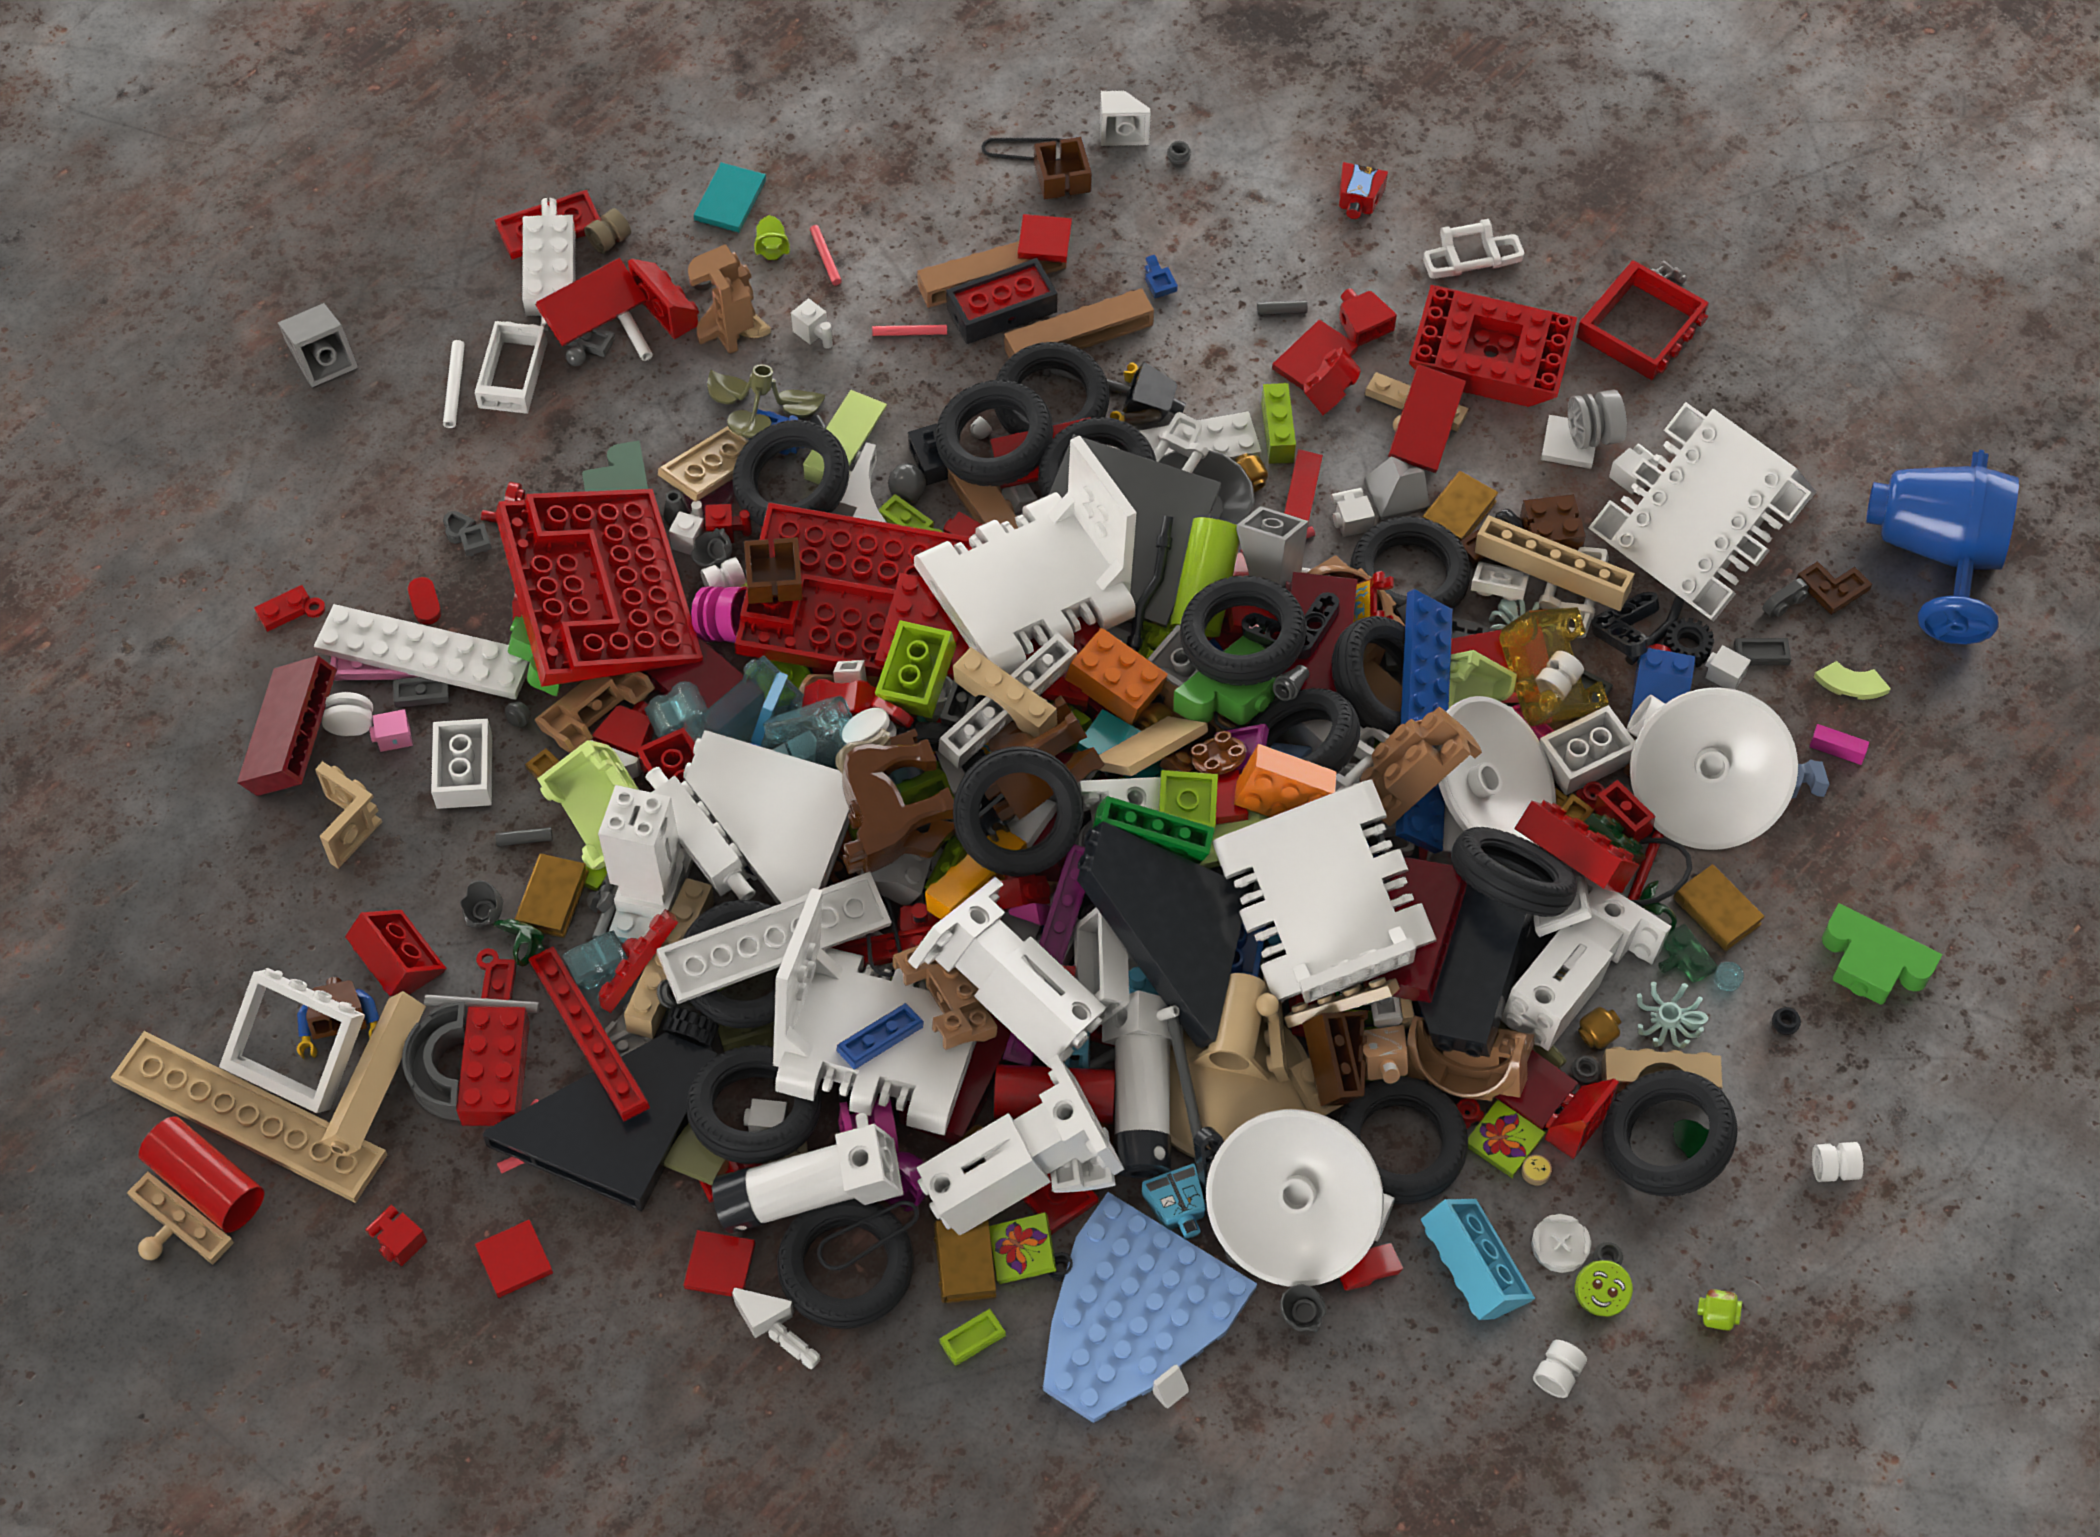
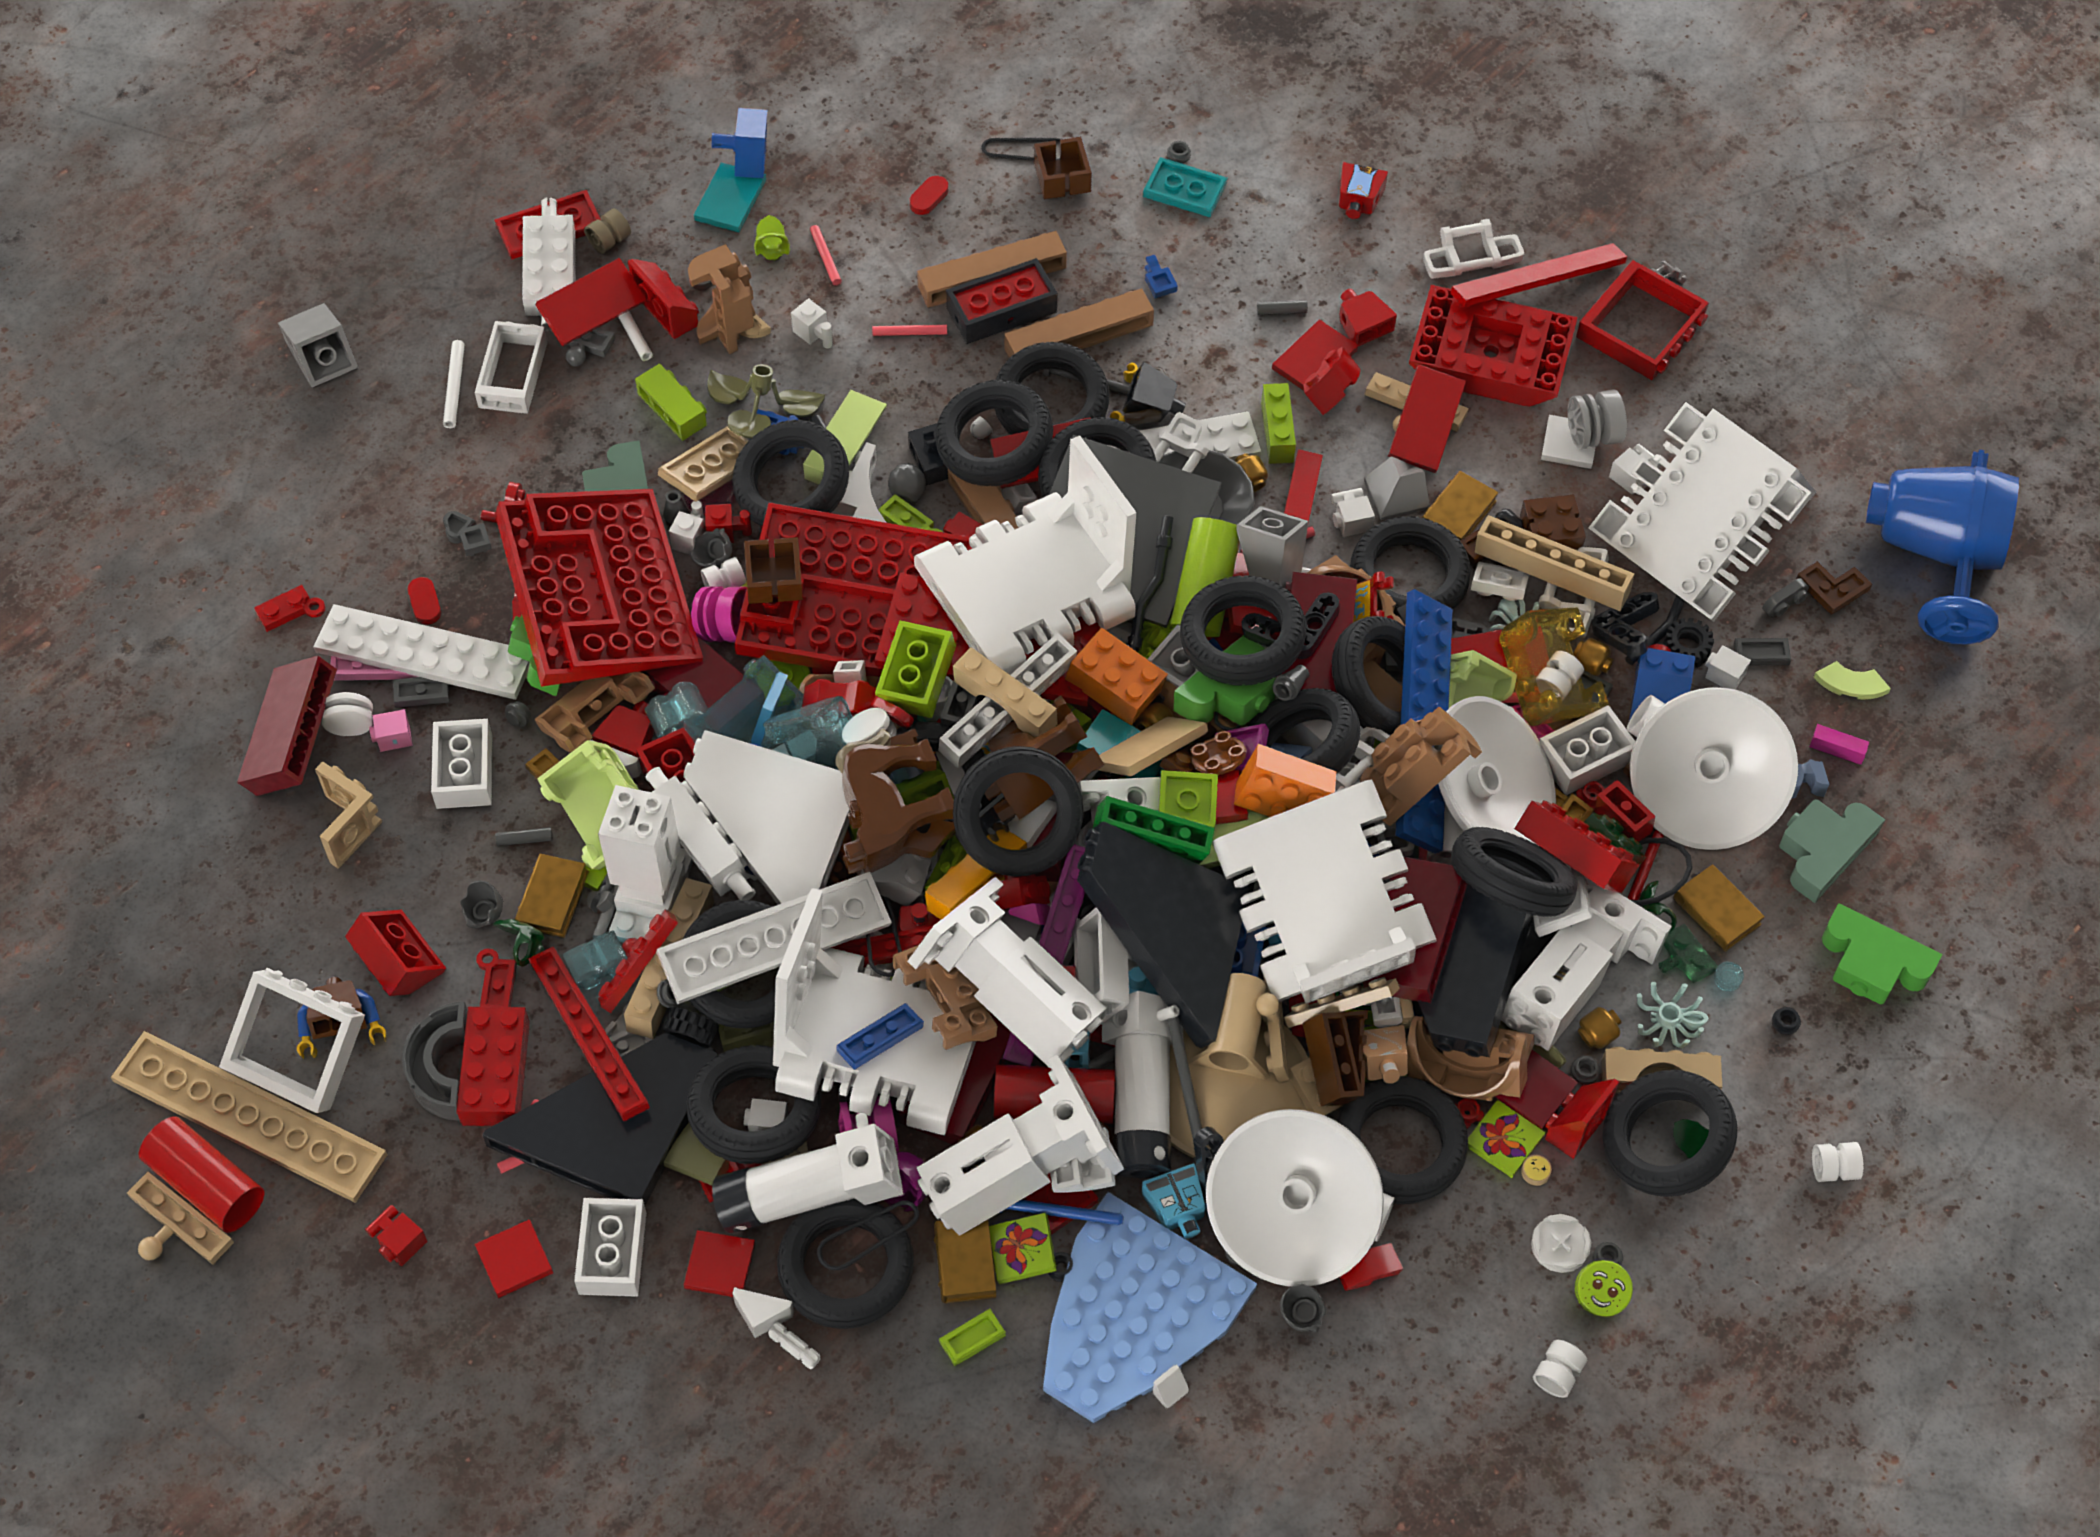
(372, 1075): tan brick -> none
(438, 1001): light grey bar -> none
(610, 1247): none -> white brick
(671, 401): none -> lime brick
(747, 142): none -> blue brick
(929, 195): none -> red tile
(1044, 238): red tile -> none
(1067, 1212): none -> blue bar
(1123, 120): white slope -> none
(1185, 187): none -> teal tile
(1476, 1258): medium azure slope -> none
(1538, 275): none -> tile
(1594, 656): none -> pearl gold head
(1720, 1309): lime head -> none
(1827, 844): none -> sand green brick

